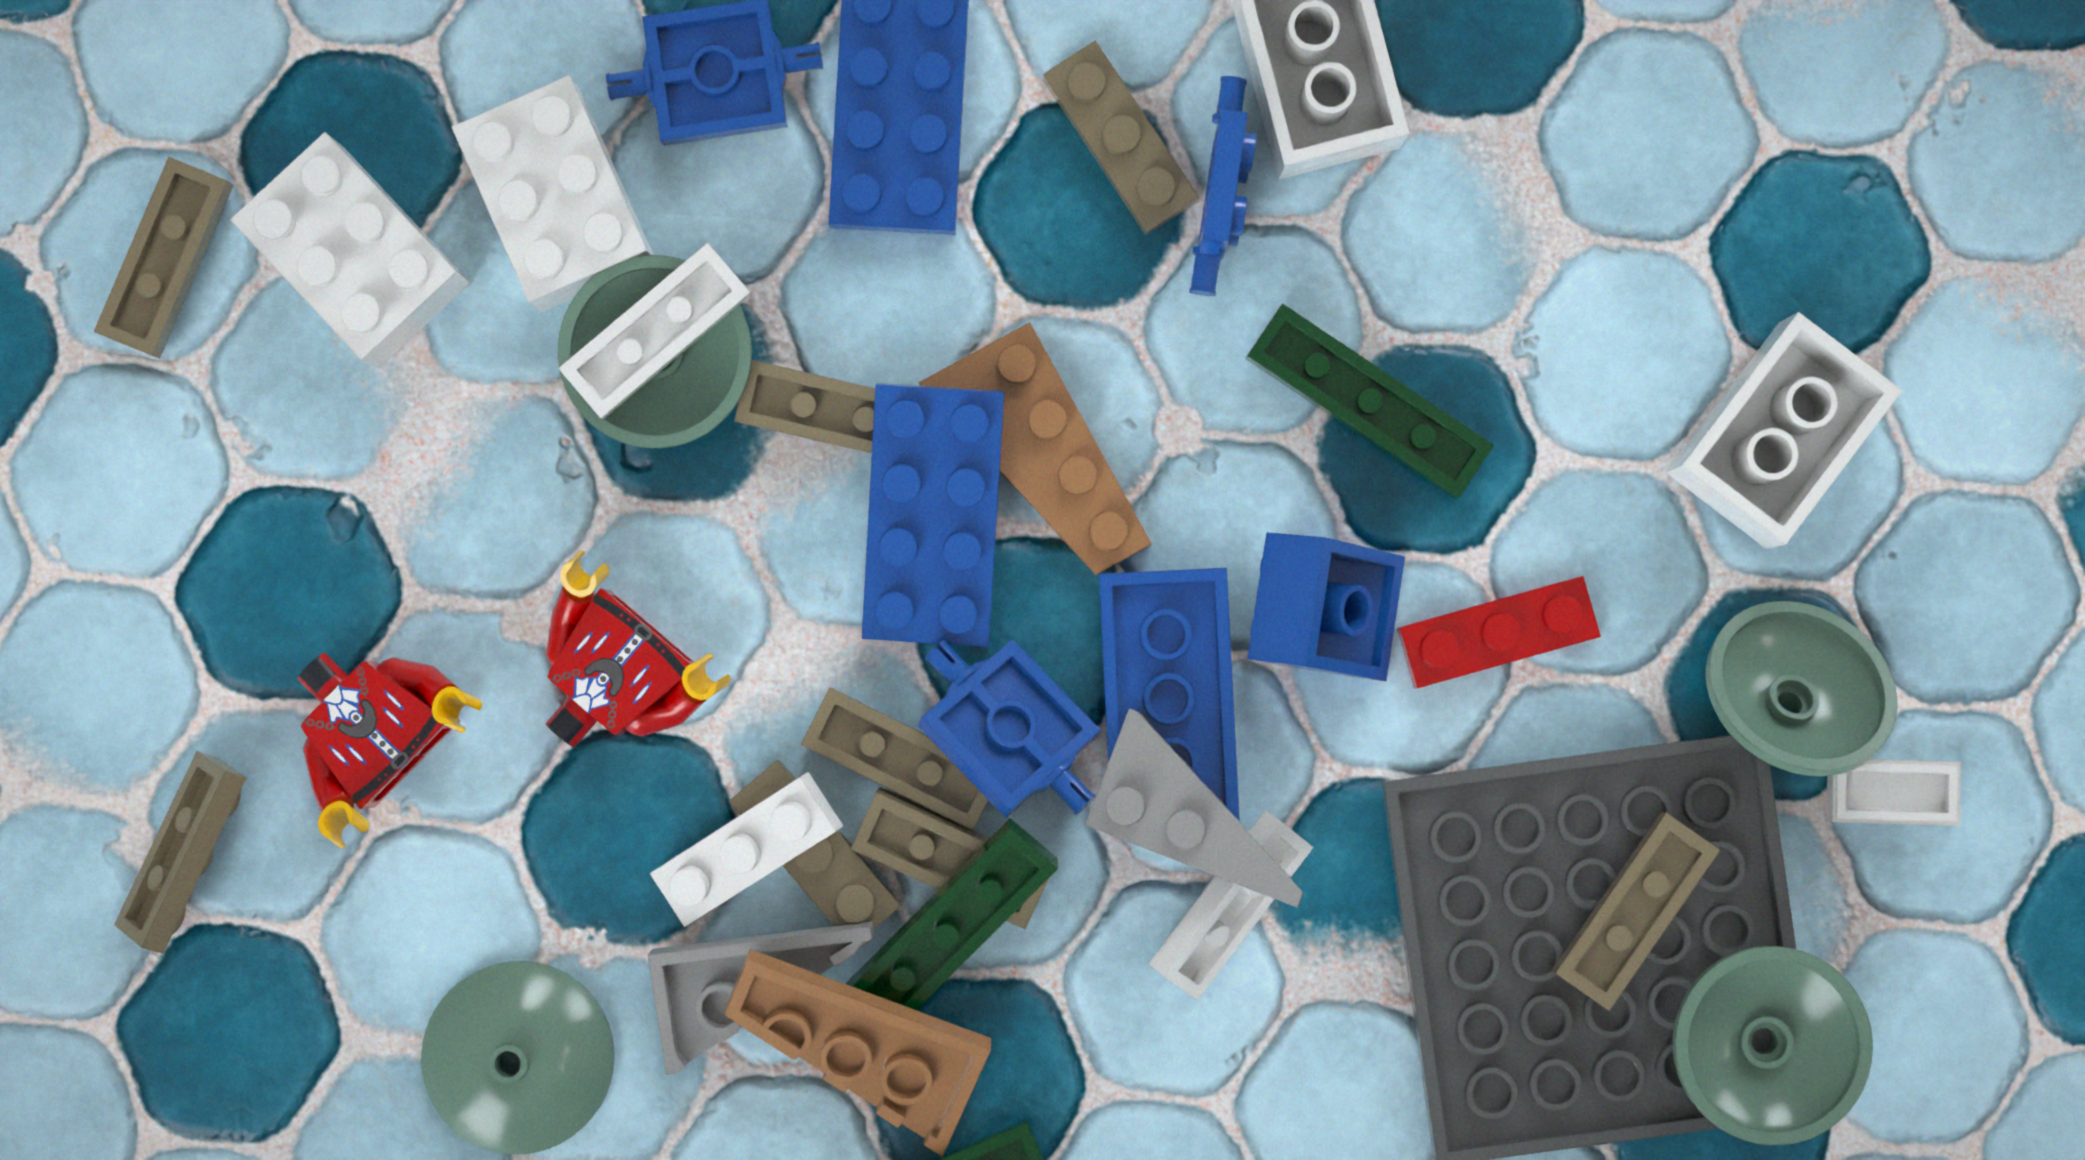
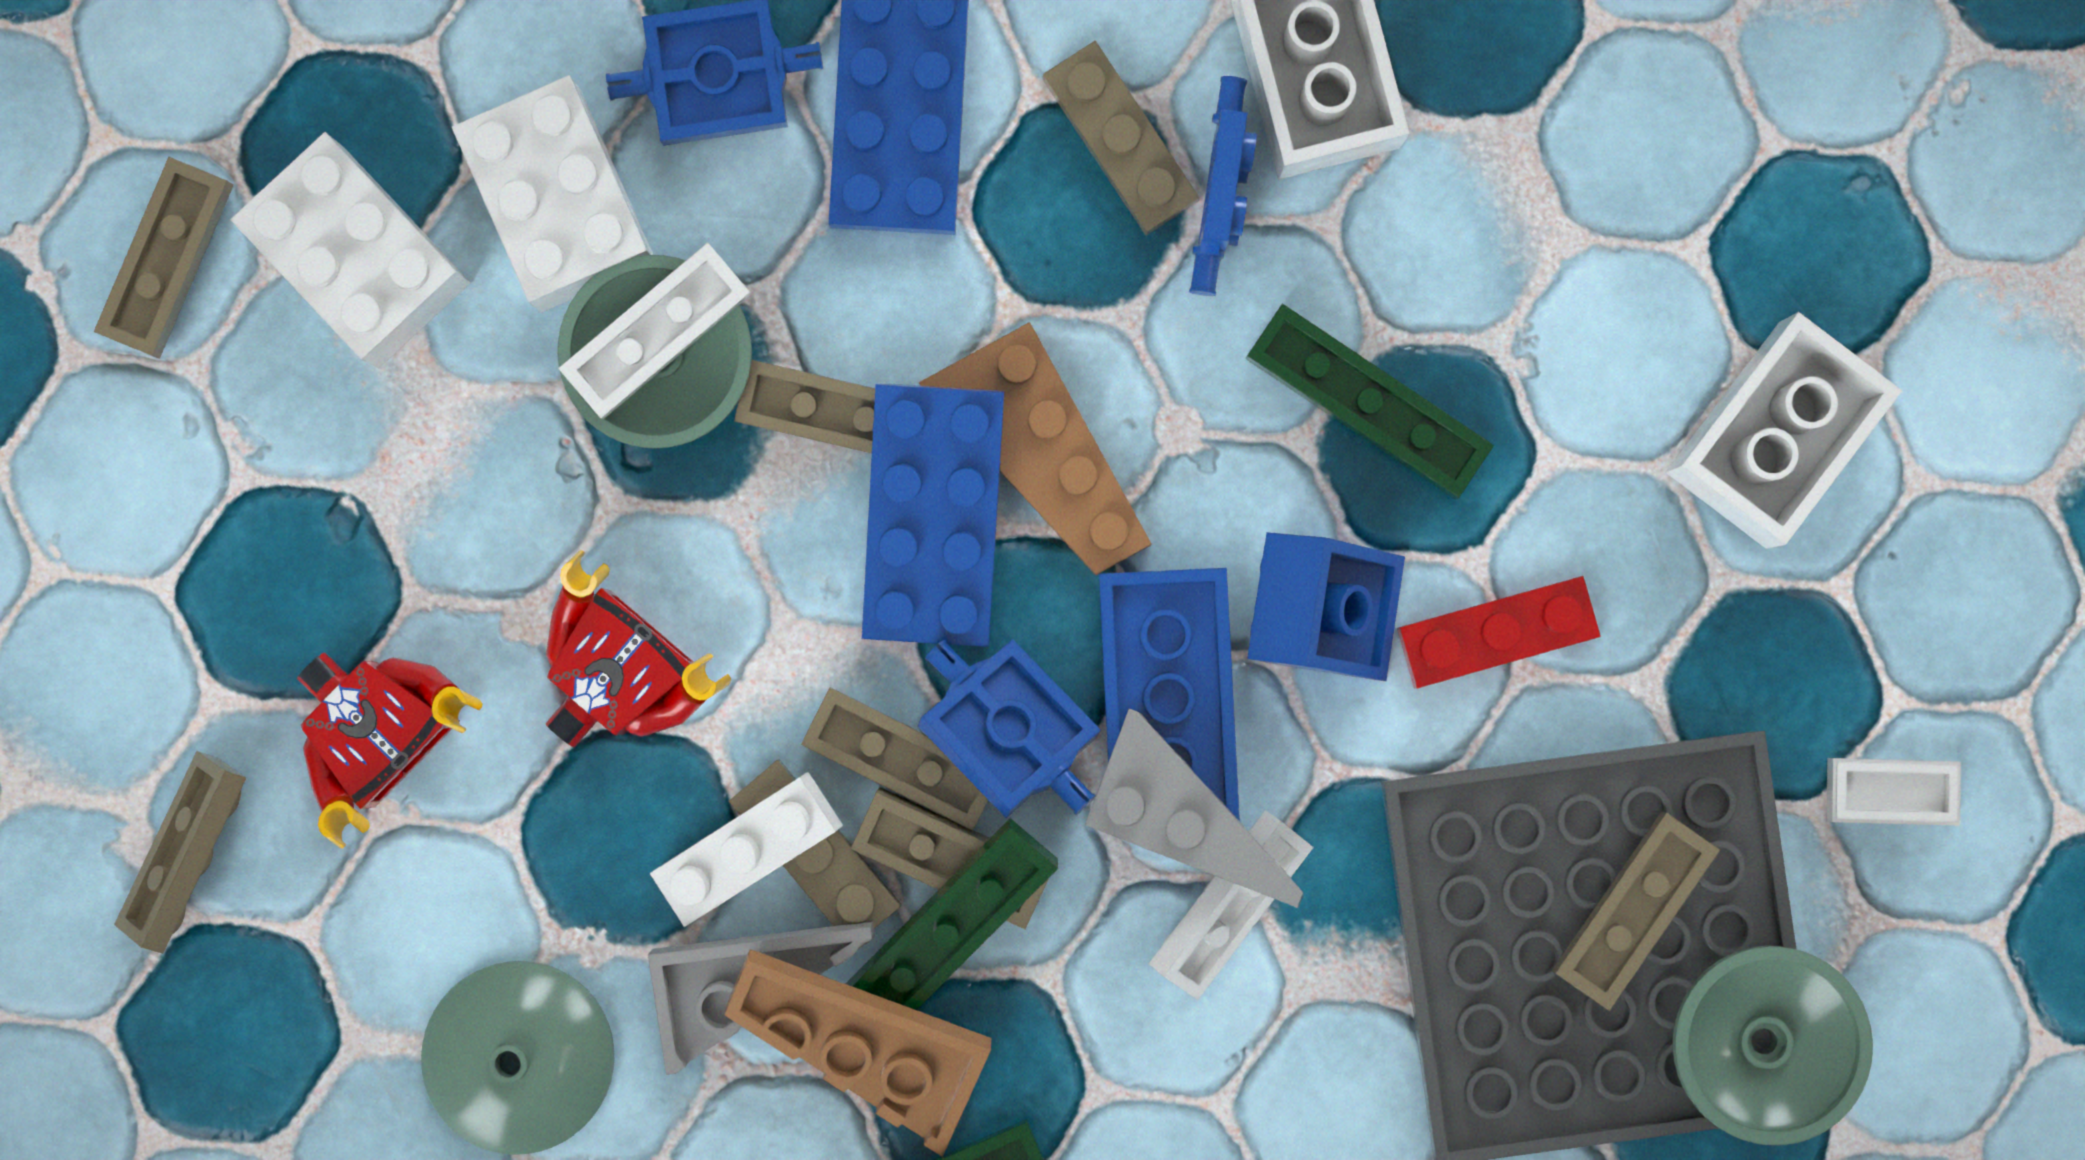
(1815, 667): sand green dish -> none

